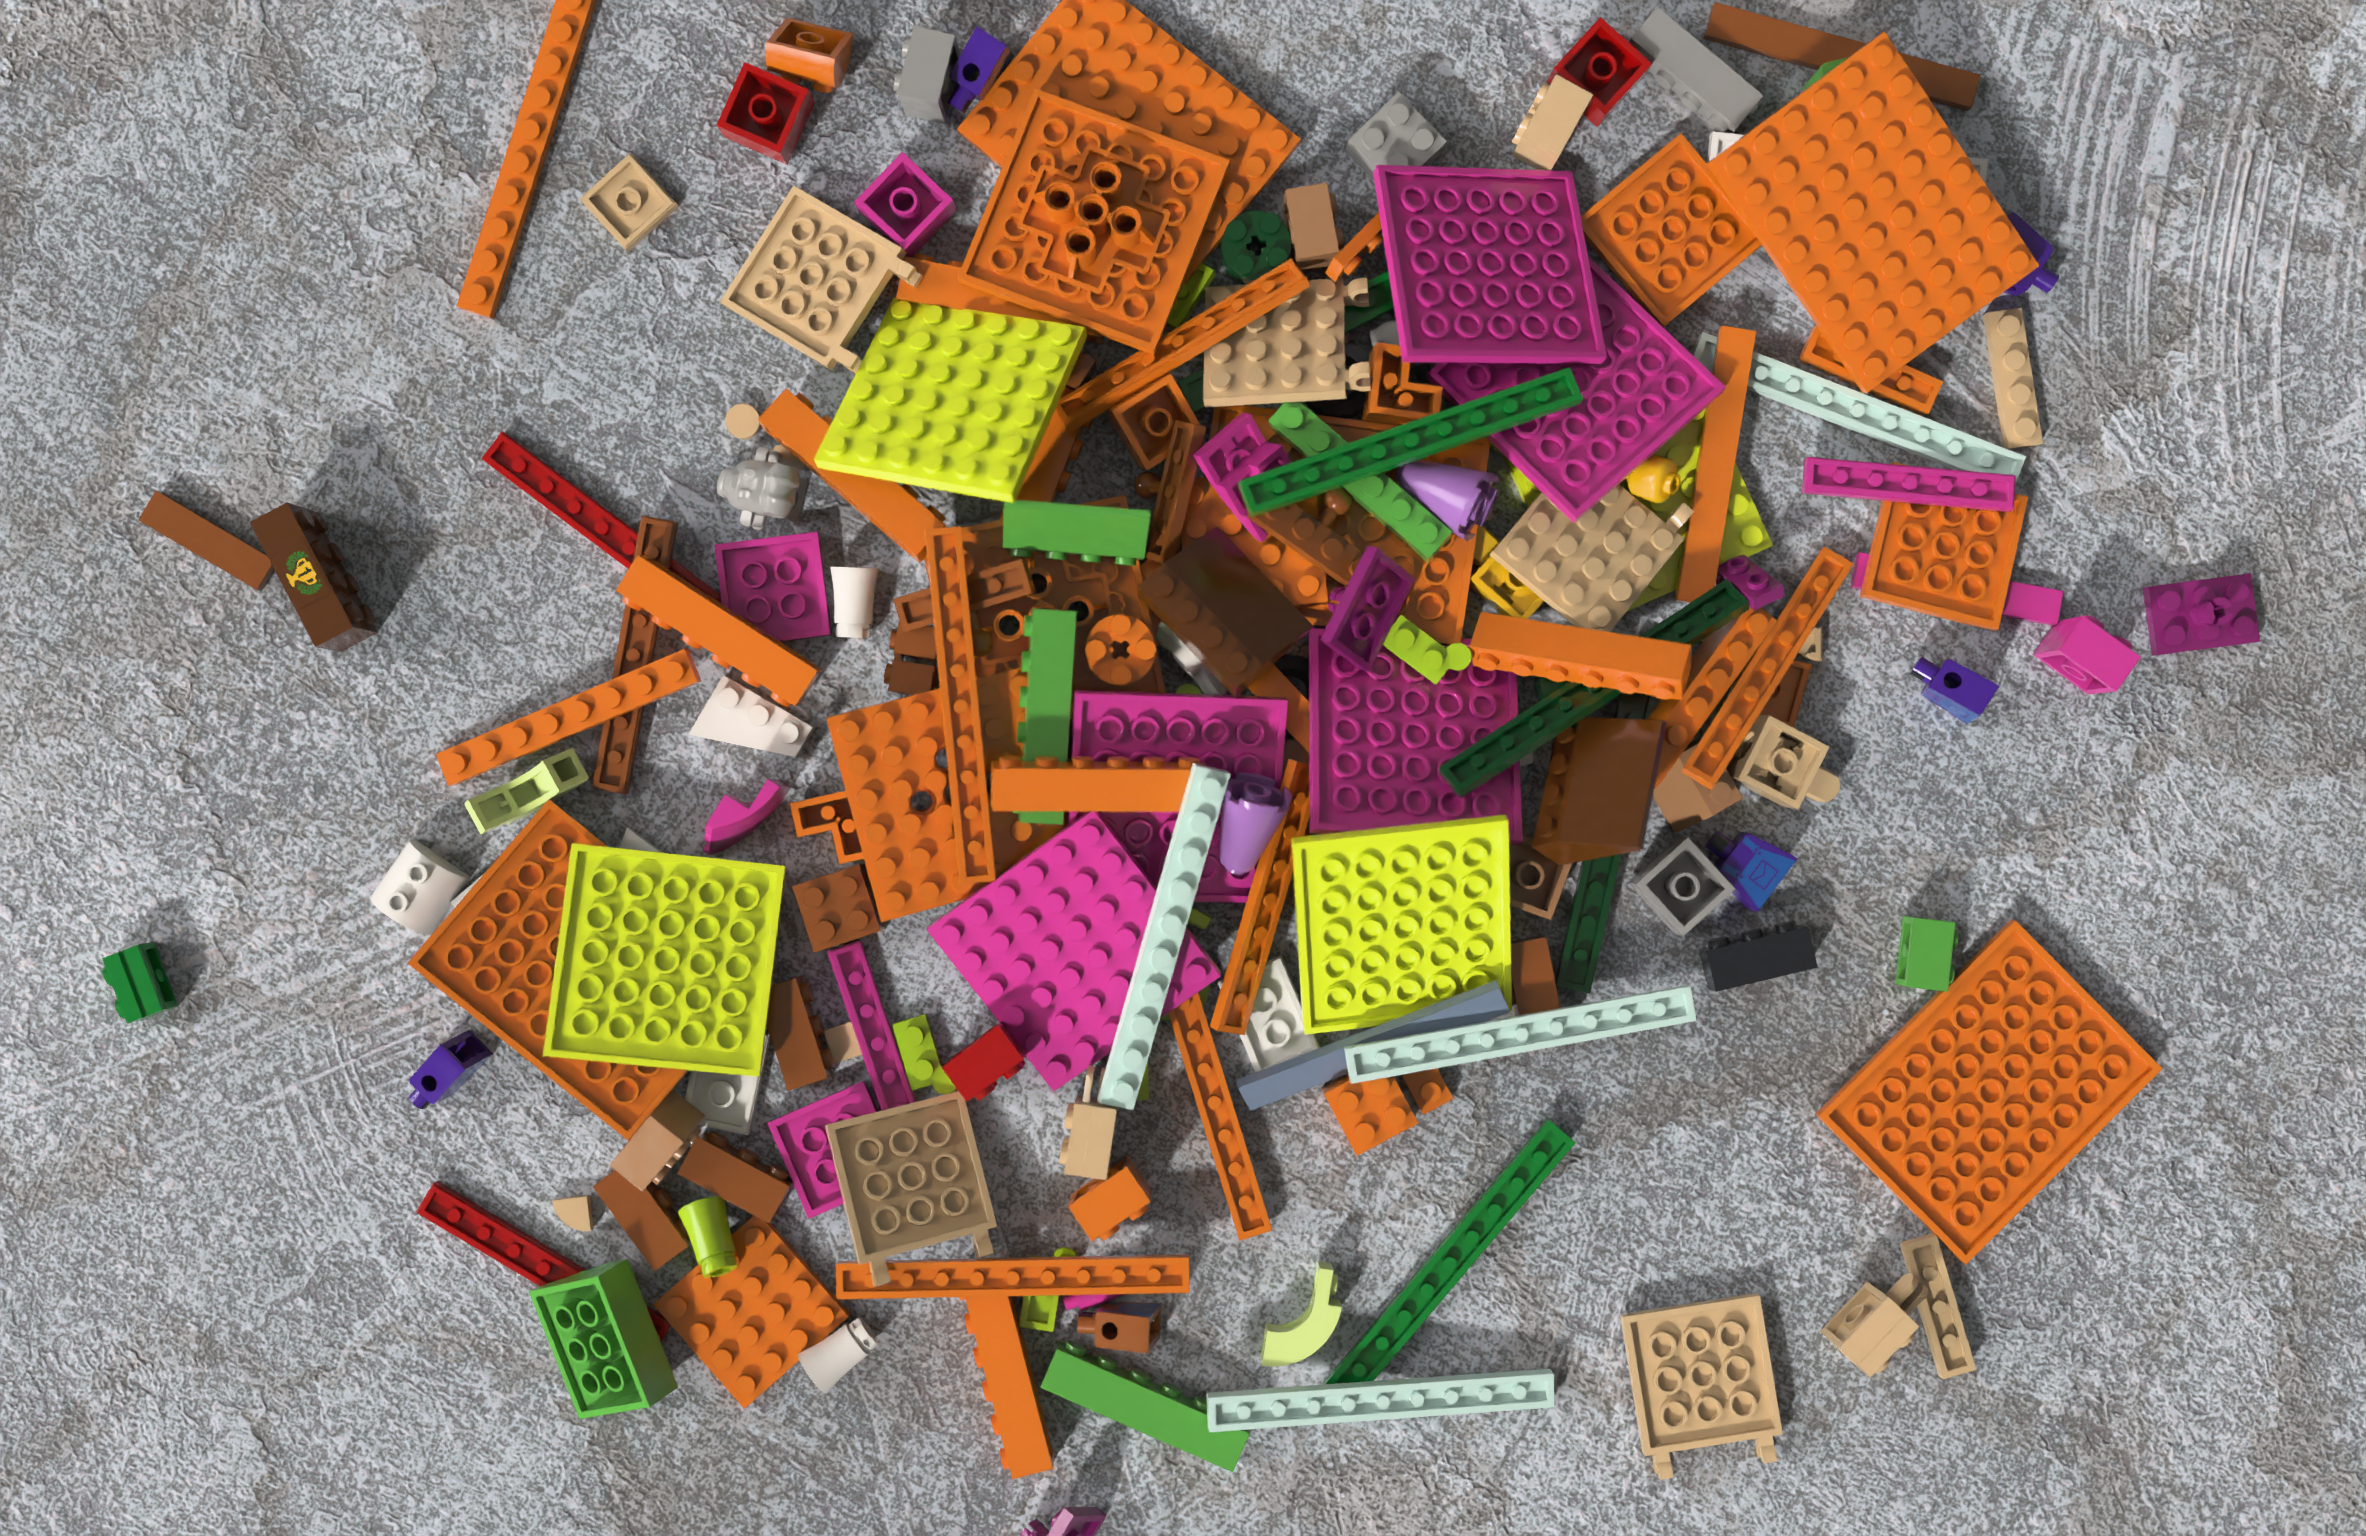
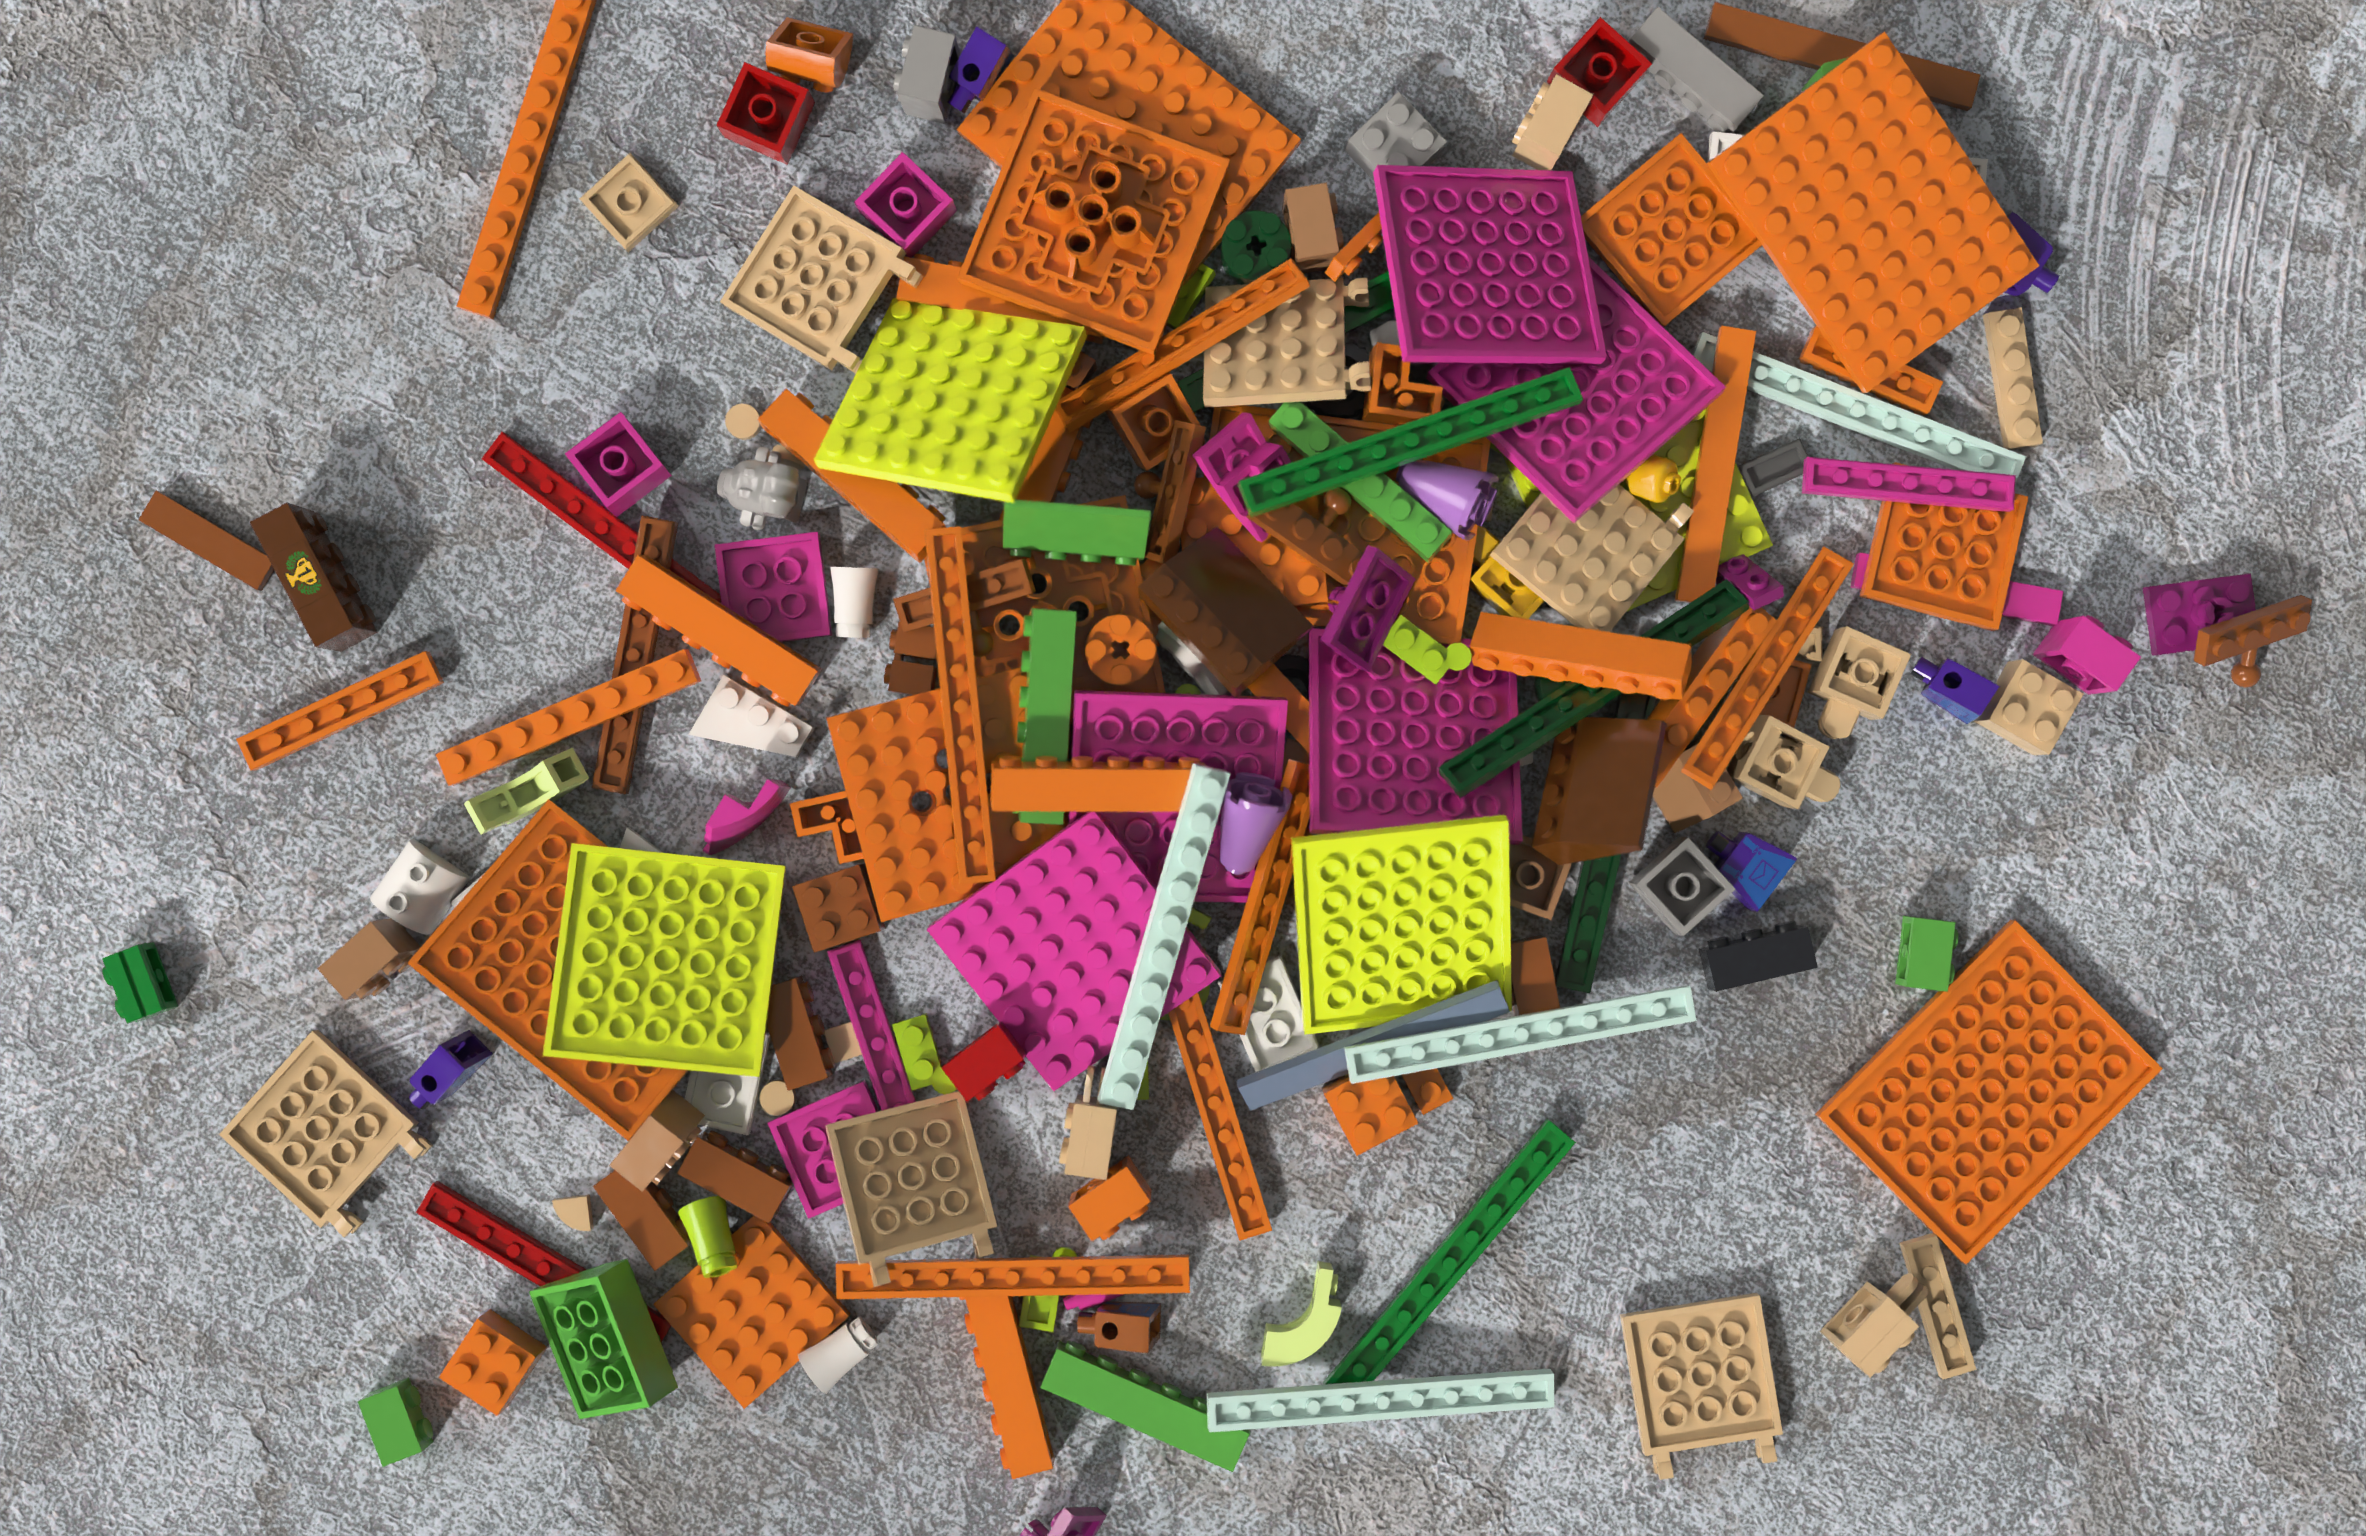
(322, 1131): none -> tan plate
(340, 710): none -> orange plate
(370, 959): none -> medium nougat brick
(396, 1421): none -> bright green brick
(493, 1362): none -> orange brick
(618, 464): none -> dark pink brick
(776, 1098): none -> tan tile
(1774, 467): none -> dark grey tile
(1856, 680): none -> tan brick
(2029, 707): none -> tan brick
(2248, 633): none -> dark orange plate

